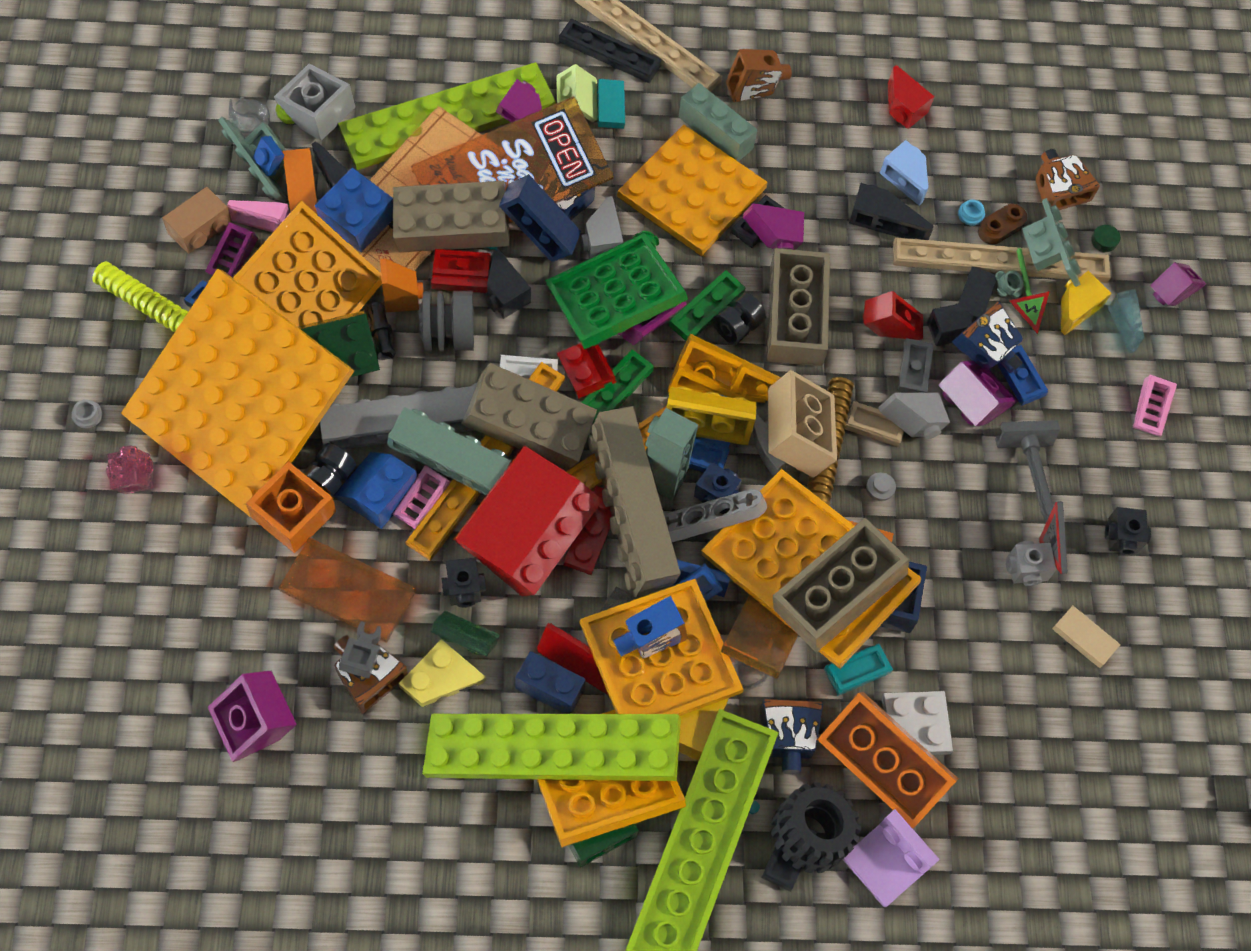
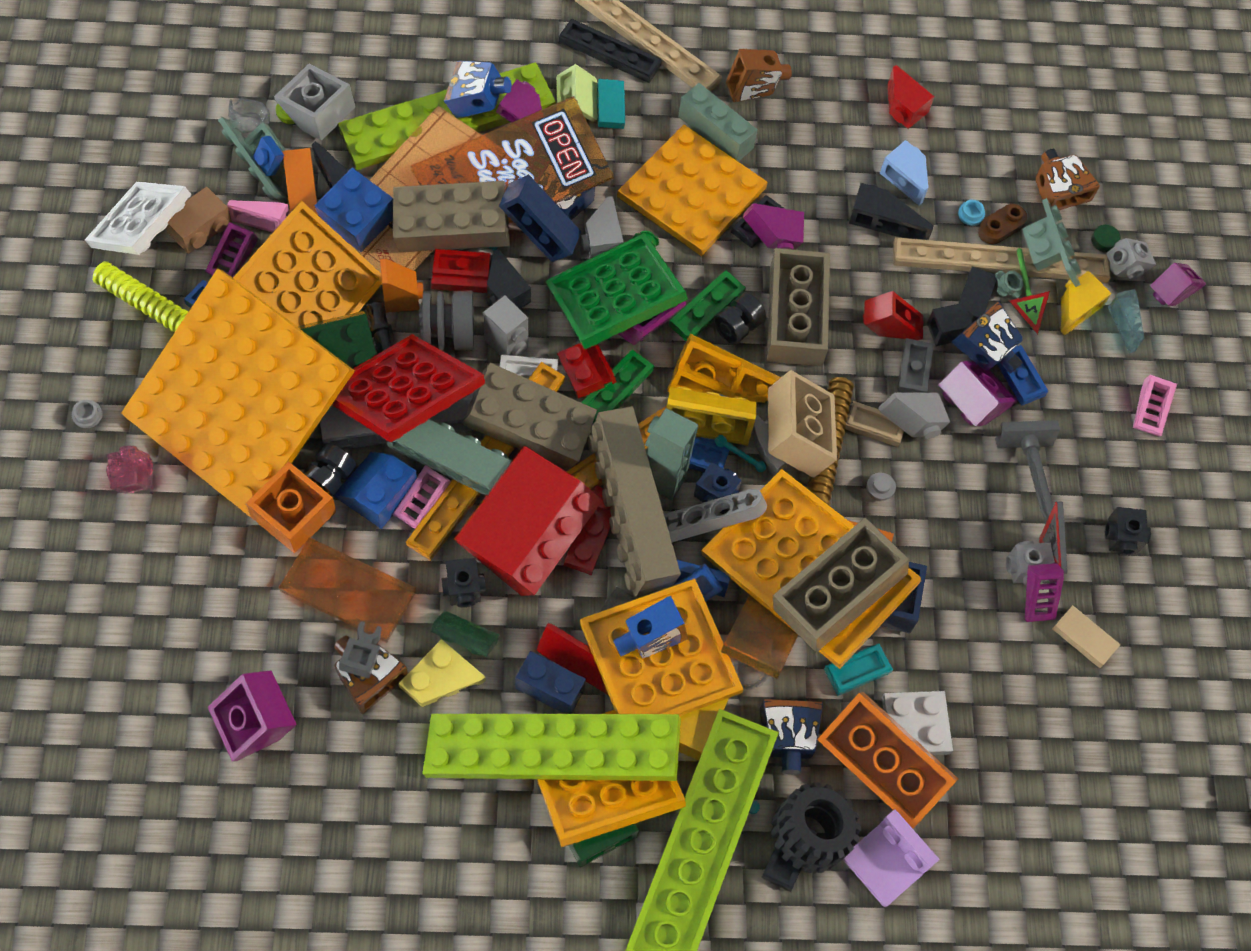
(138, 217): none -> white plate
(405, 387): none -> red plate
(475, 88): none -> blue torso
(506, 328): none -> light grey brick
(721, 441): none -> teal hinge
(1035, 575): none -> magenta slope
(1130, 258): none -> light grey brick

